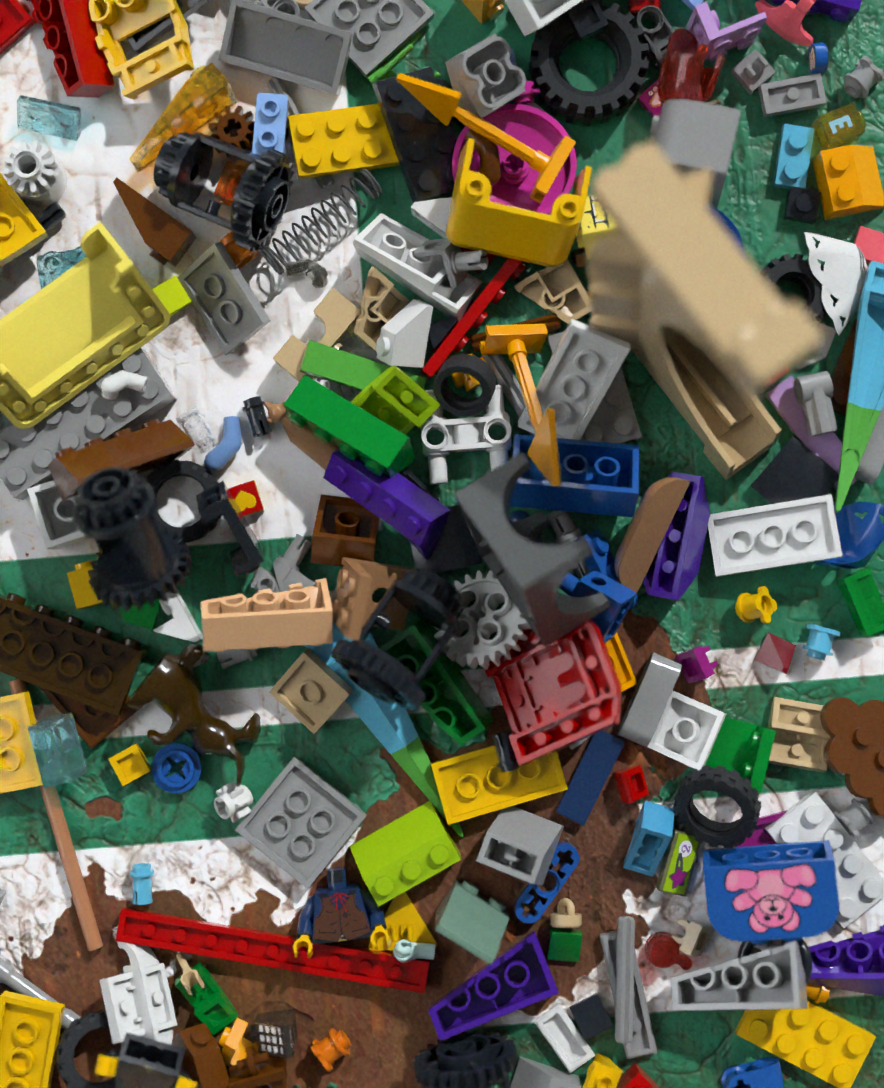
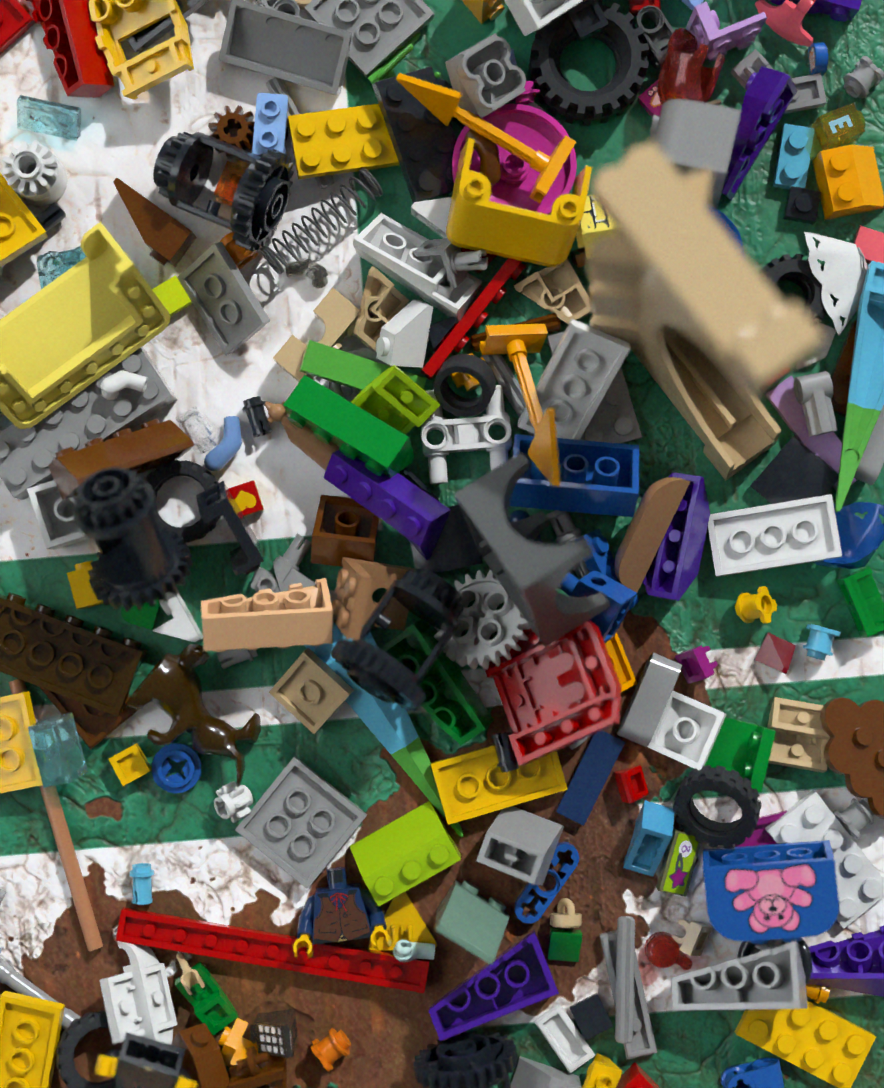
(189, 110): clear yellow wedge -> none
(762, 108): none -> dark purple wedge

